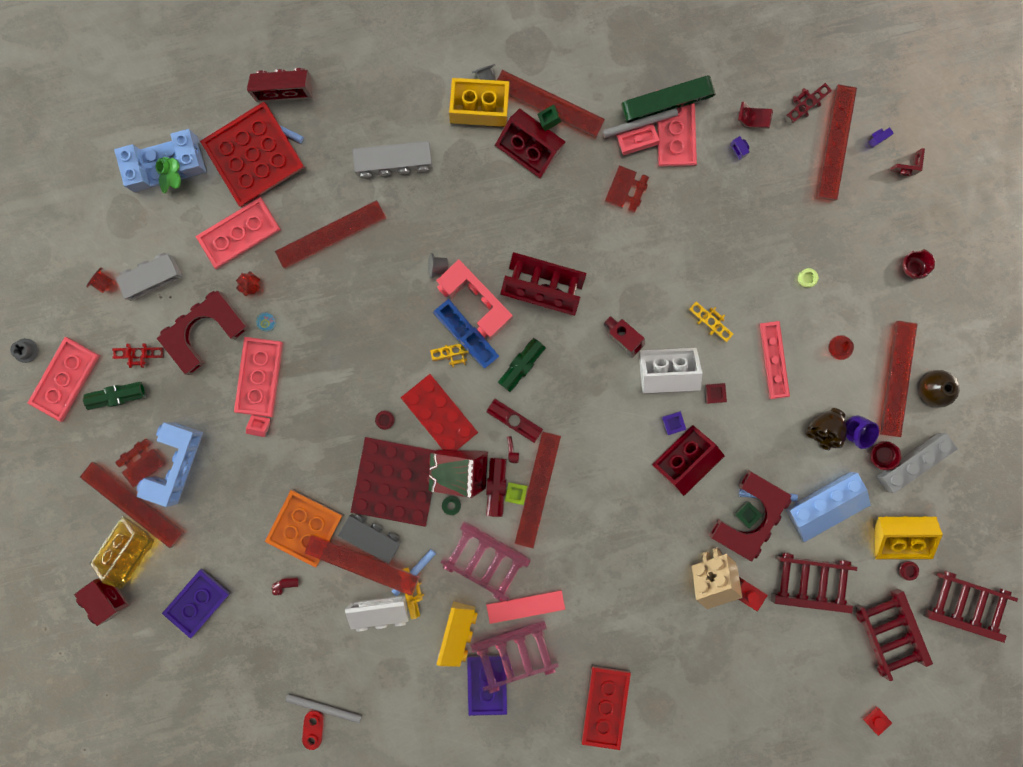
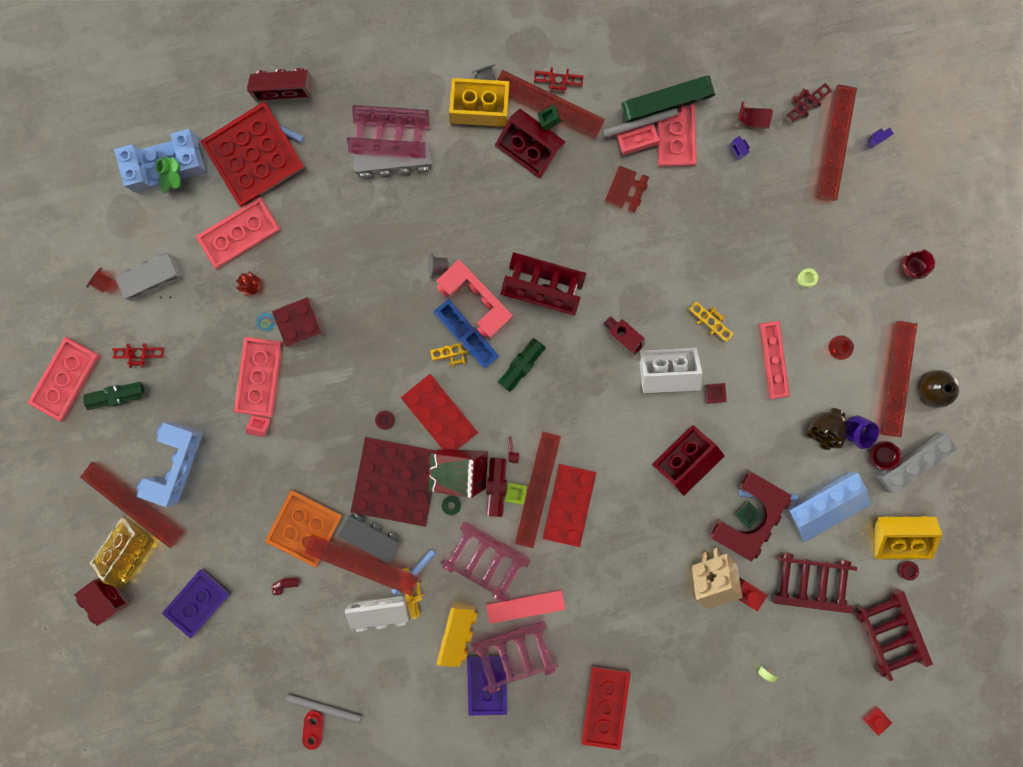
(24, 350): dark grey piece -> none
(143, 467): clear red plate -> none
(177, 337): dark red arch -> none
(298, 322): none -> dark red brick
(330, 234): clear red plate -> none
(389, 117): none -> clear pink fence
(503, 413): dark red piece -> none
(552, 80): none -> red piece
(569, 505): none -> red plate
(674, 423): dark purple plate -> none
(768, 674): none -> yellowish green tile
(908, 170): dark red bracket -> none
(974, 625): dark red fence -> none

